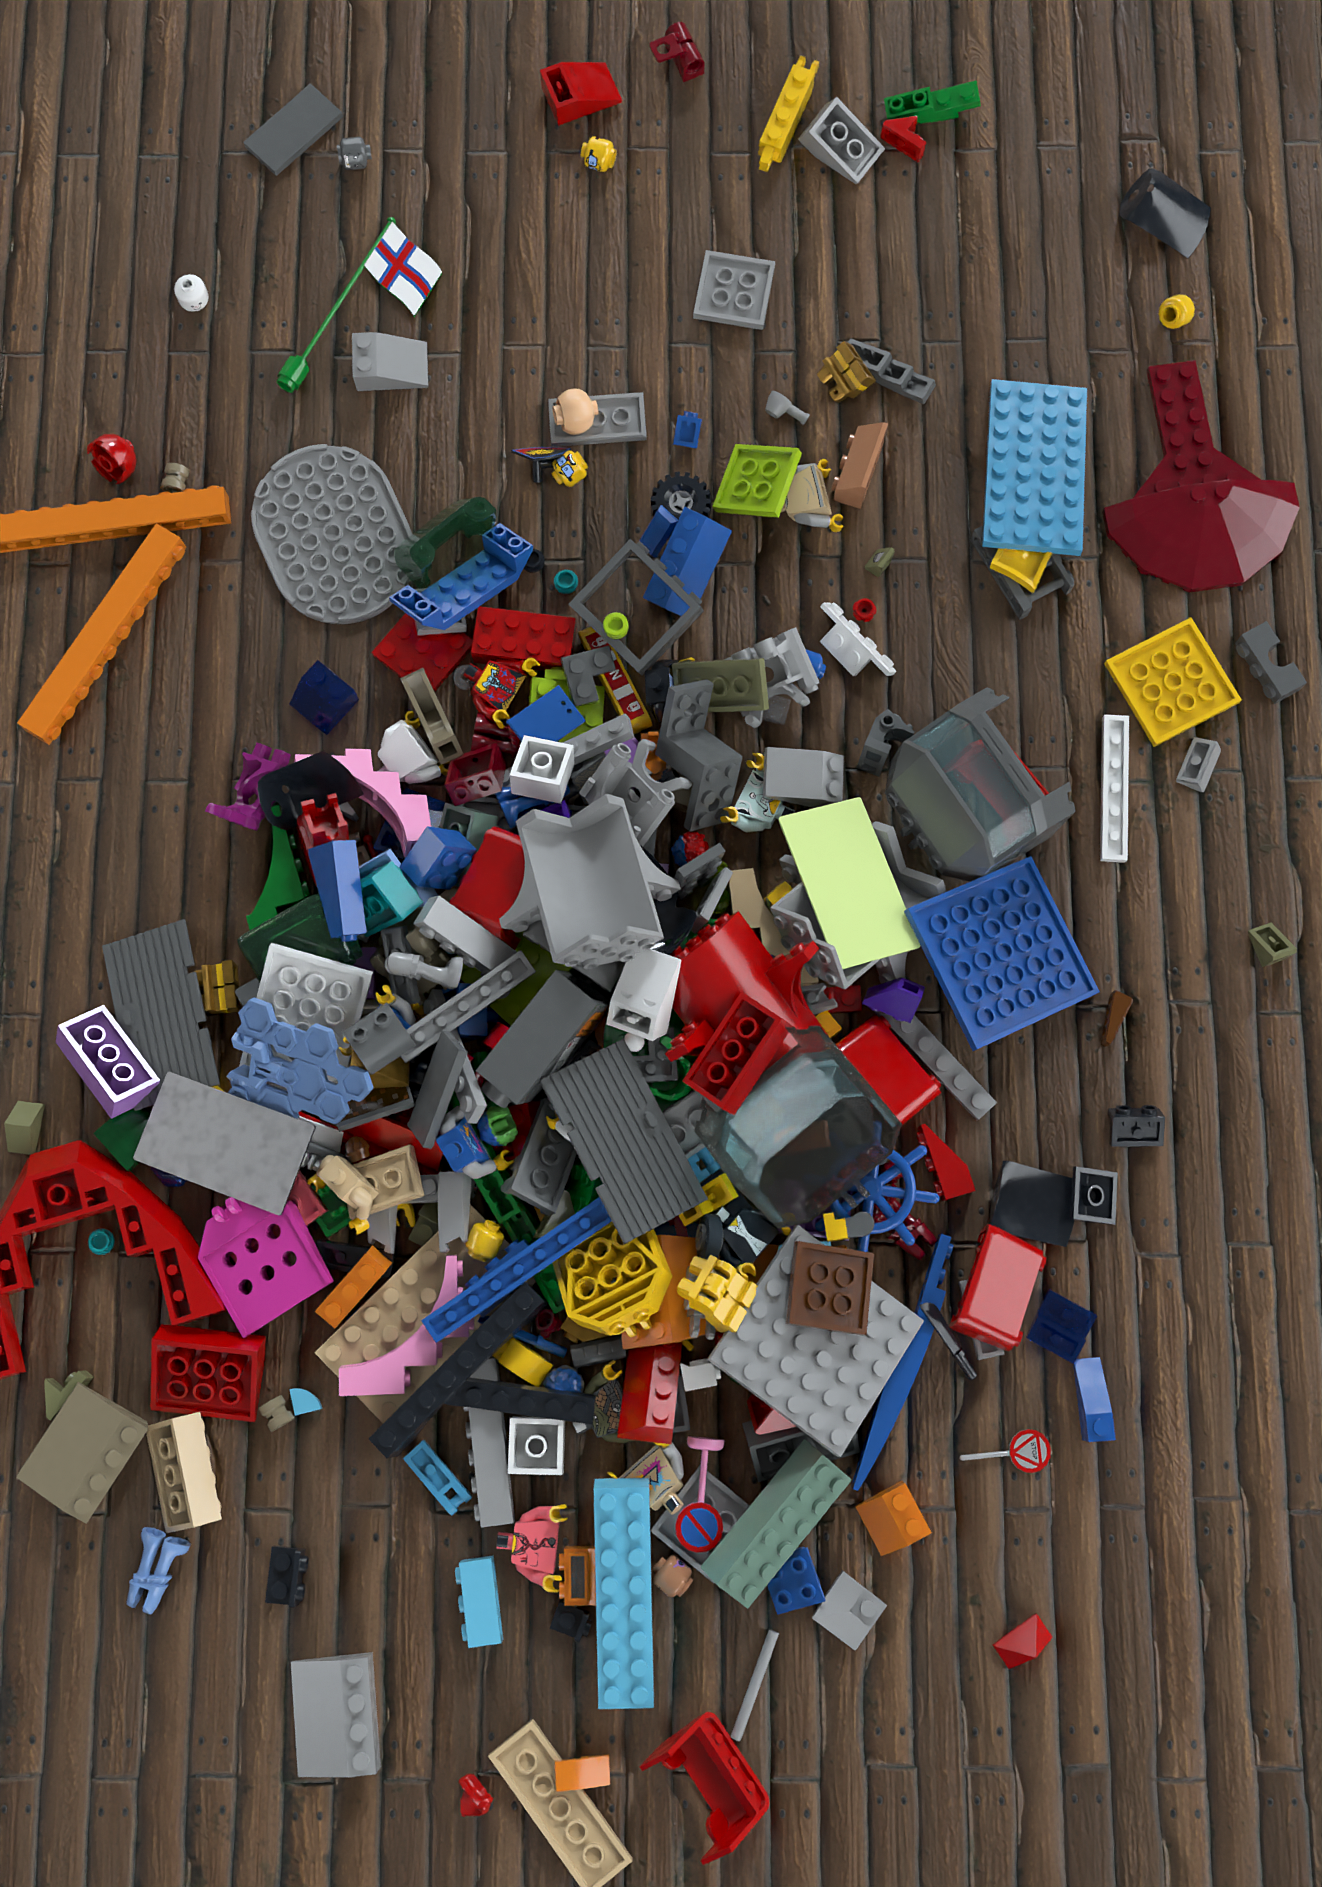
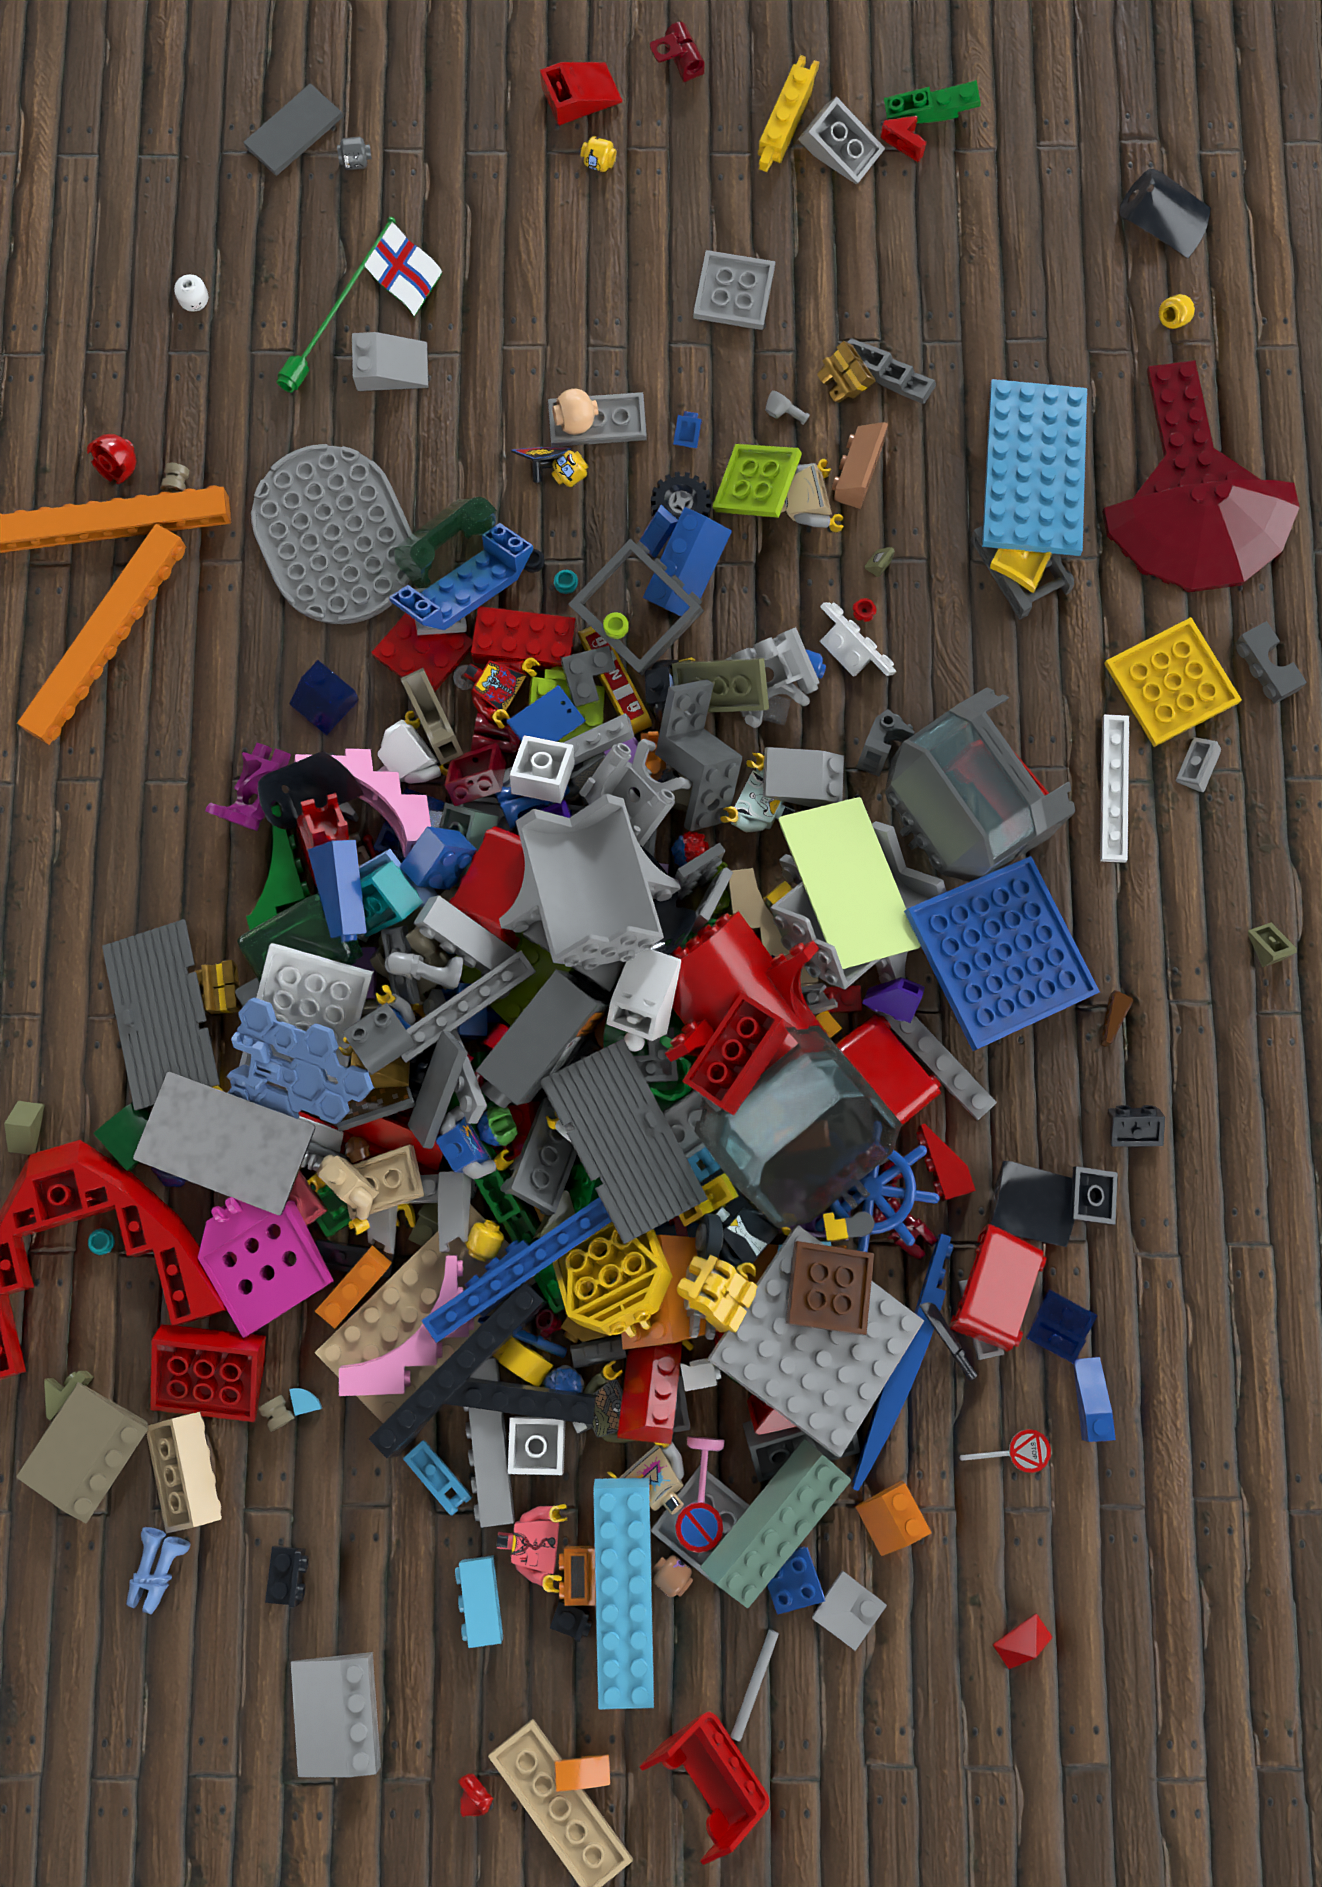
(106, 1060): medium lavender slope -> none

